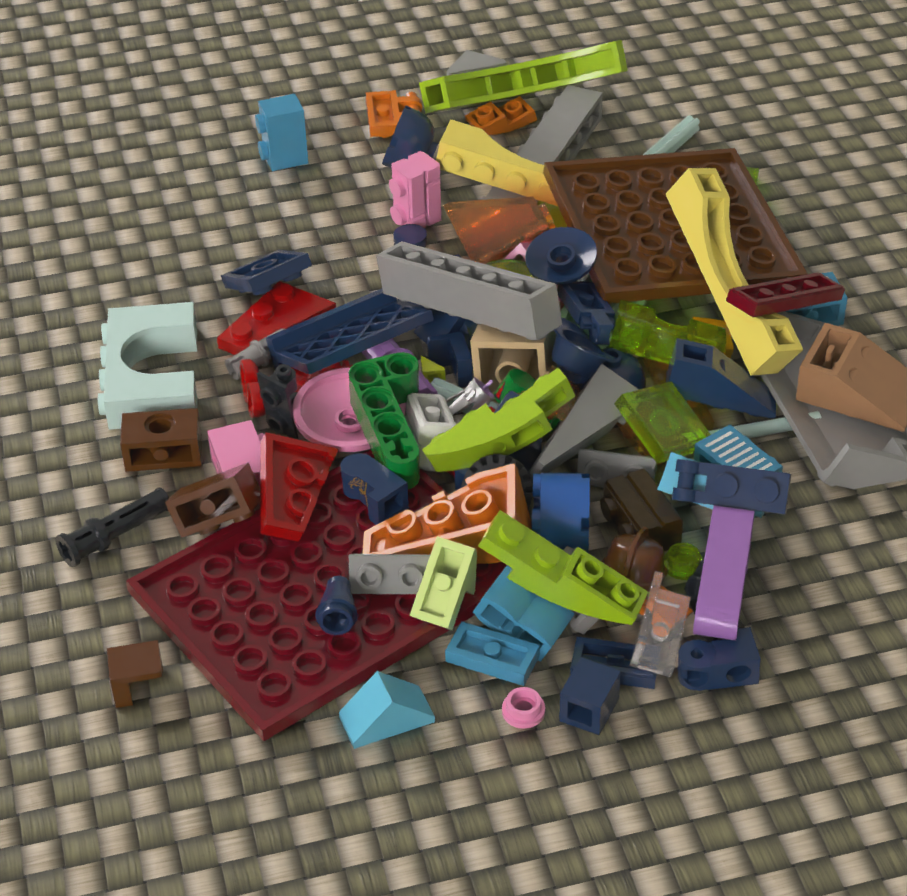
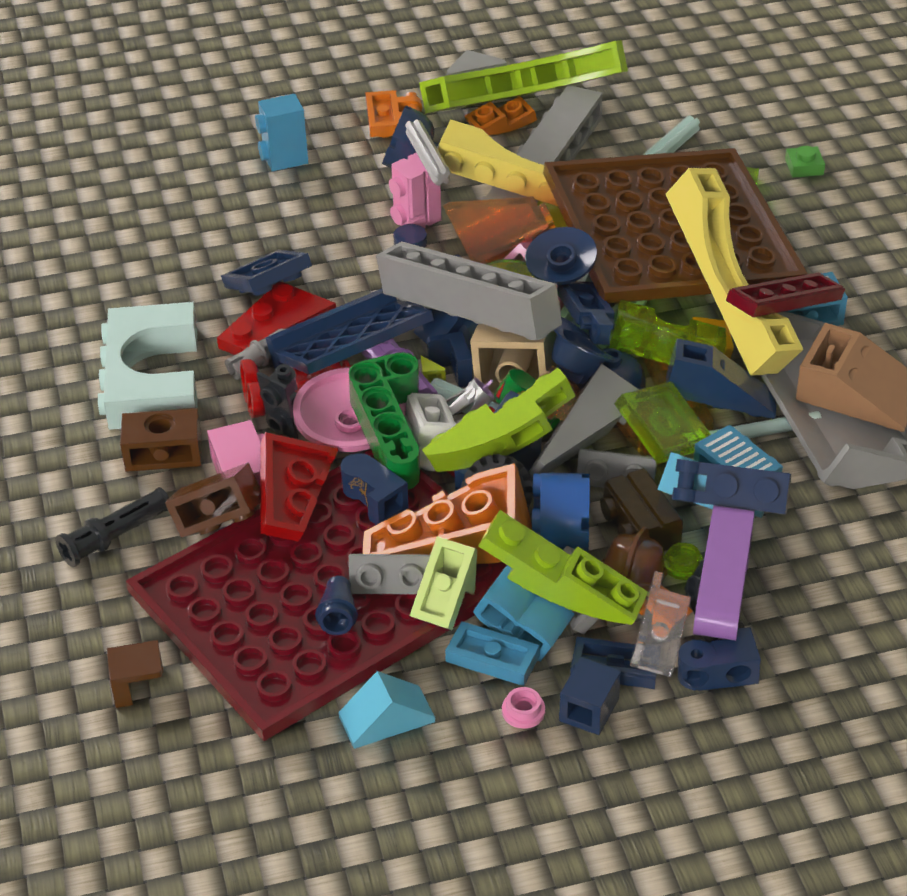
(427, 152): none -> light grey axle
(804, 161): none -> bright green plate

